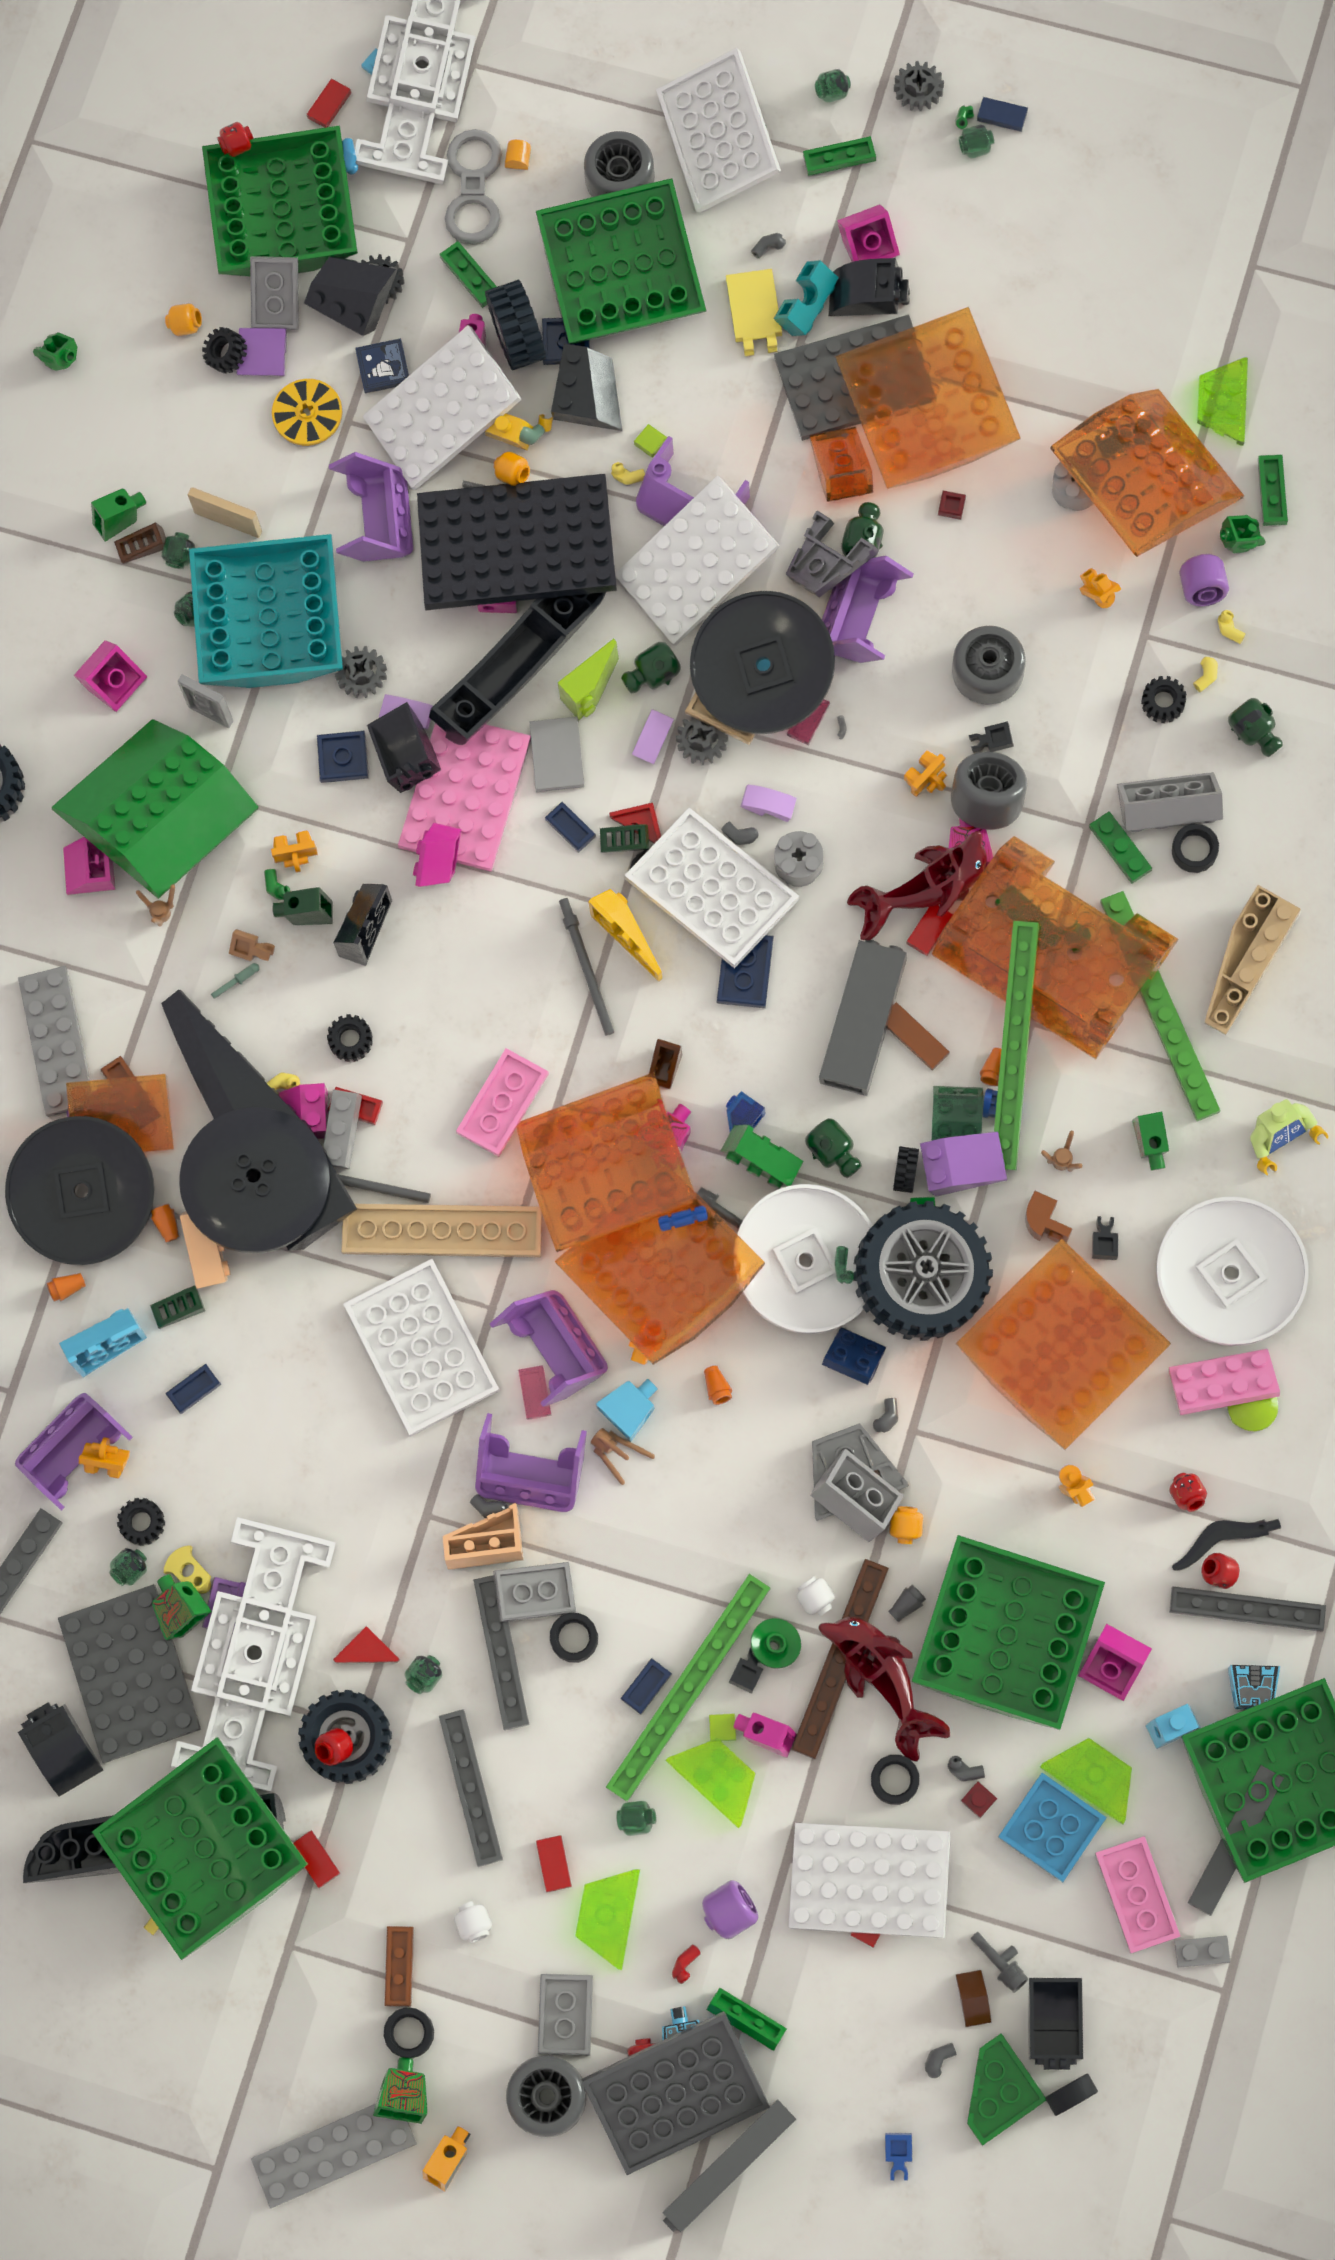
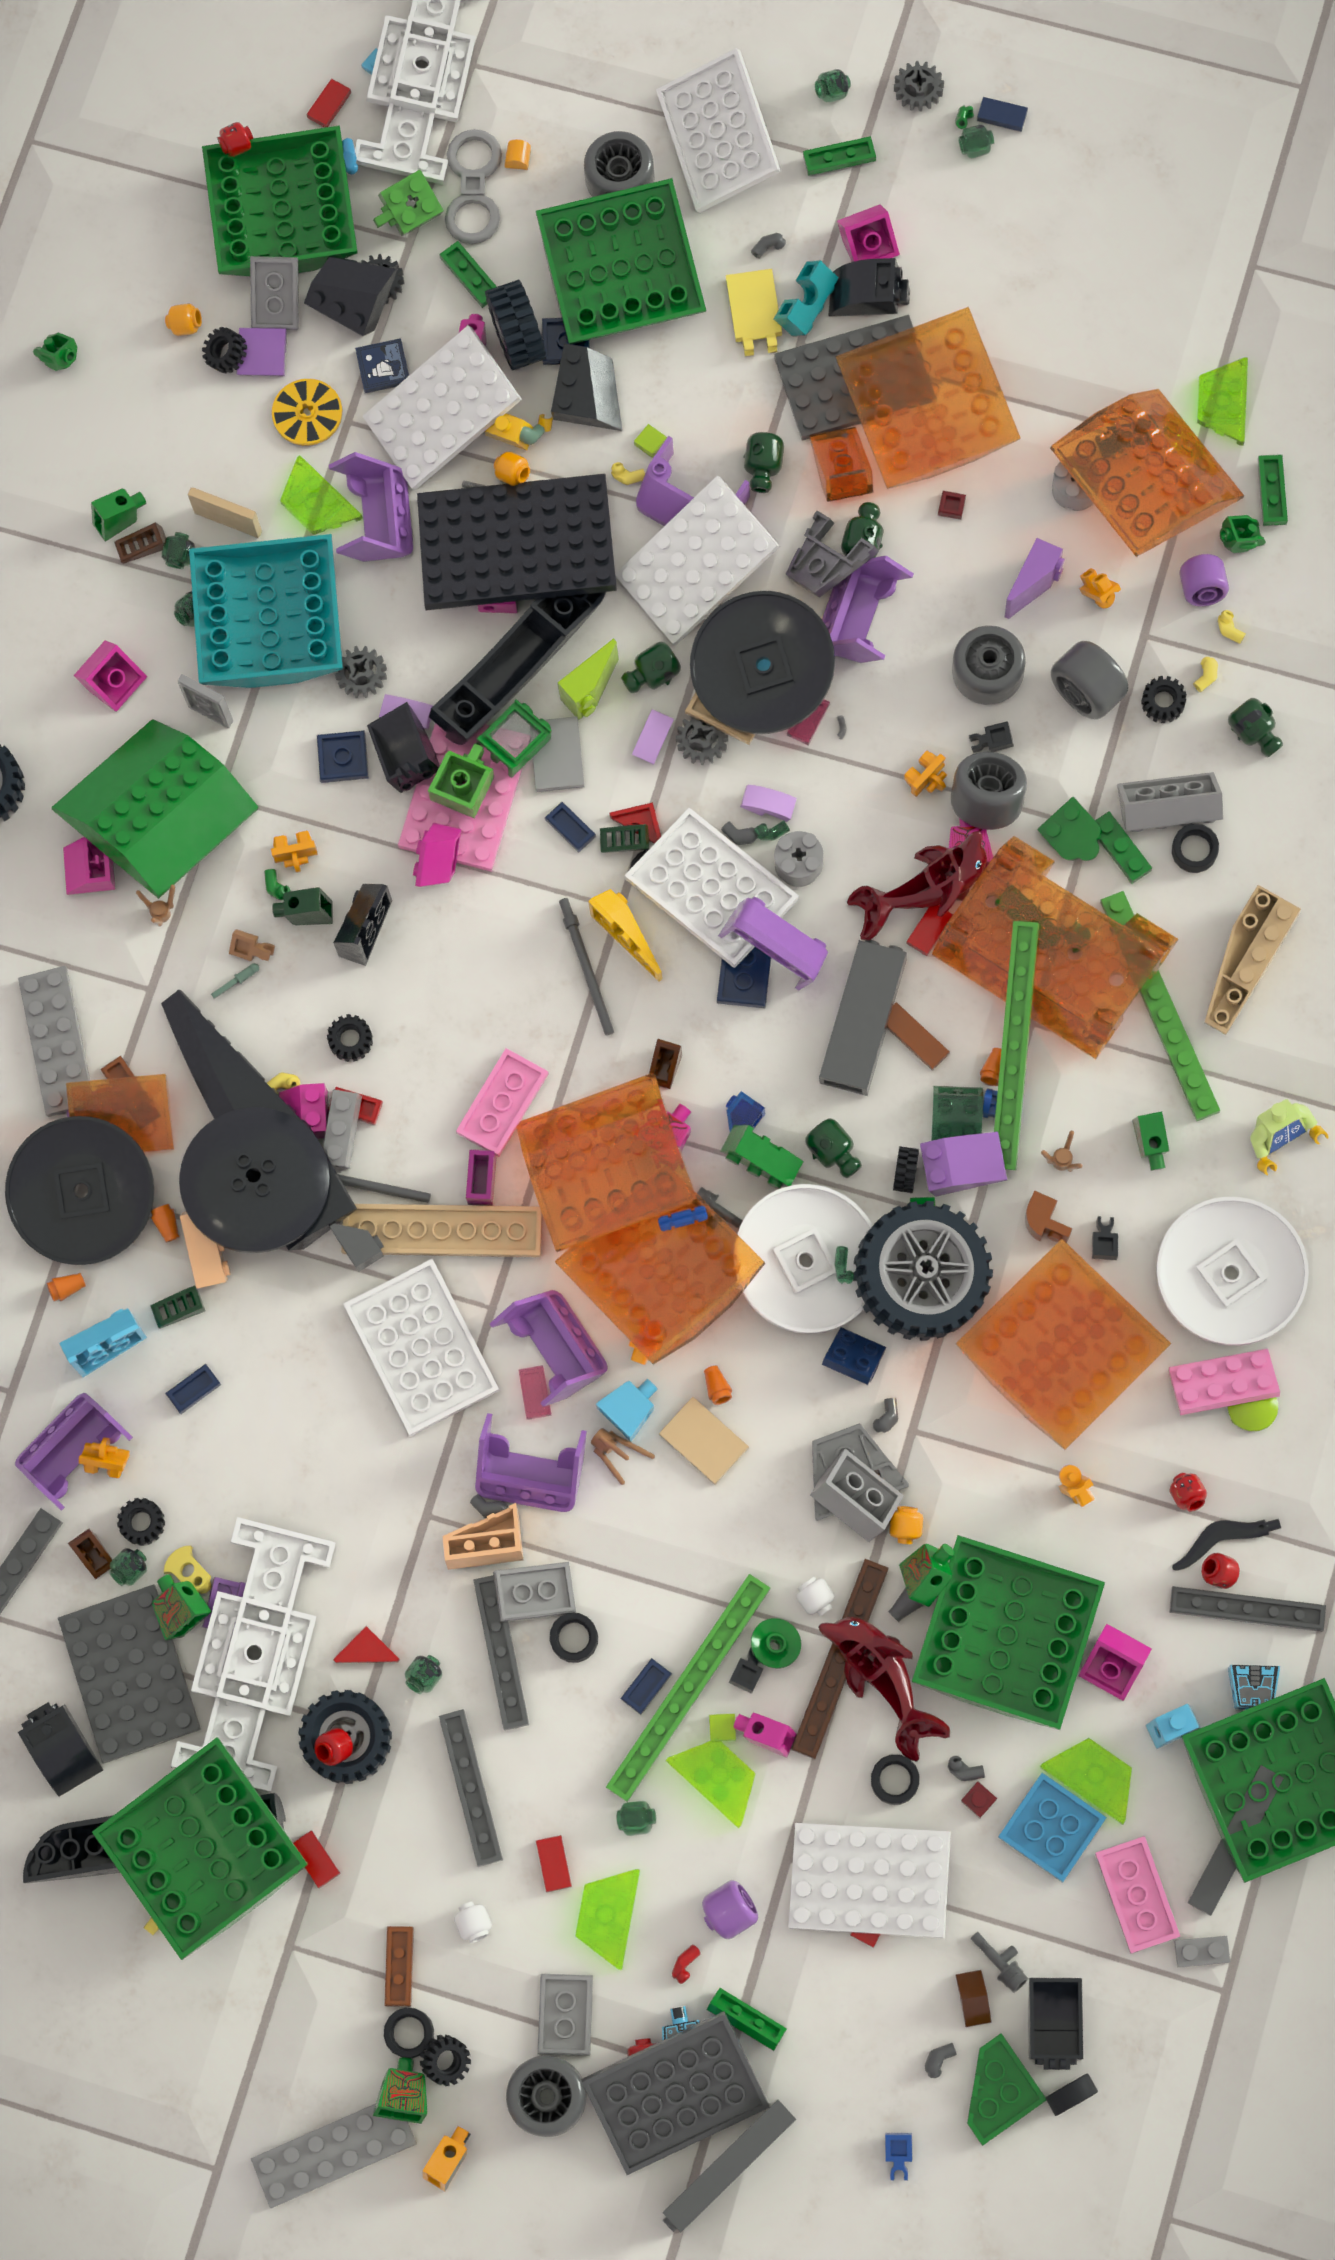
(91, 1553): none -> reddish brown slope
(315, 500): none -> clear neon green wing
(358, 1245): none -> dark grey slope
(403, 216): none -> bright green hinge
(432, 2054): none -> black tyre
(459, 769): none -> bright green hinge
(481, 1177): none -> magenta piece
(515, 737): none -> green window
(703, 1440): none -> tan tile
(763, 459): none -> dark green piece
(772, 833): none -> clear green arm
(777, 939): none -> medium lavender windscreen
(927, 1572): none -> green torso
(1036, 576): none -> medium lavender slope
(1072, 832): none -> green plate
(1089, 680): none -> dark grey wheel

